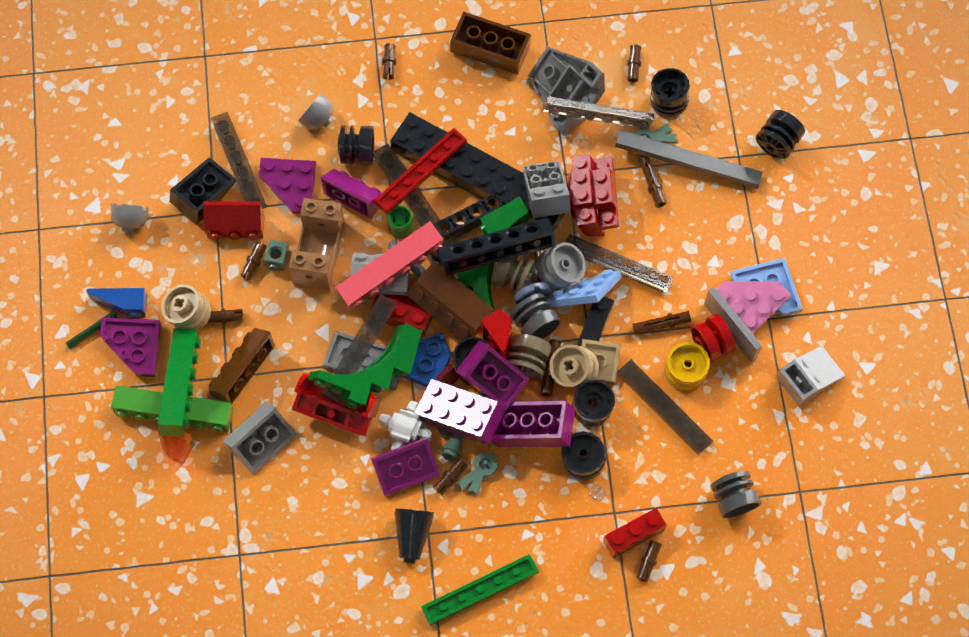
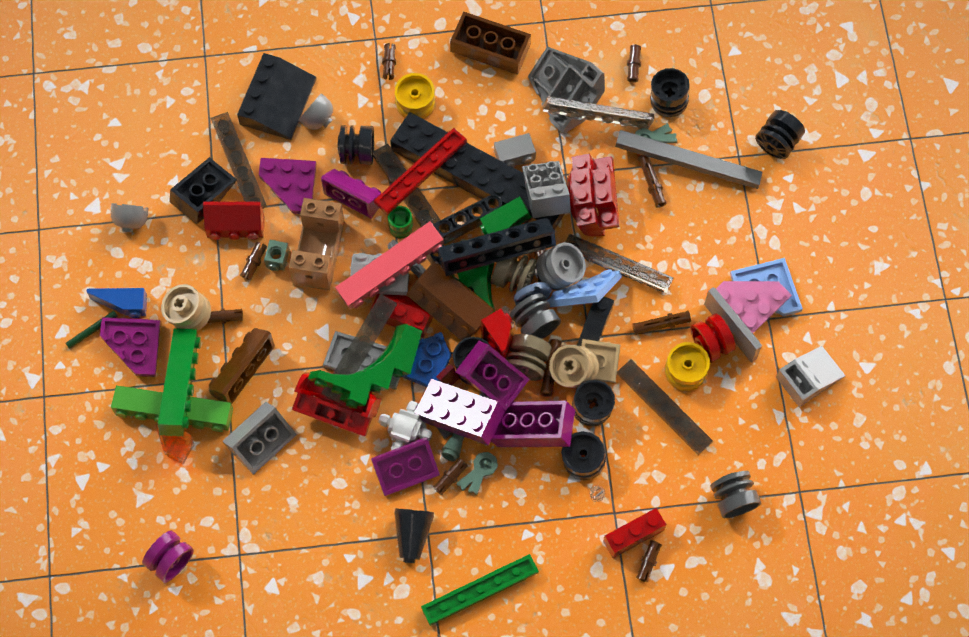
(167, 556): none -> magenta wheel
(276, 97): none -> black slope
(415, 95): none -> yellow wheel
(515, 150): none -> light grey brick

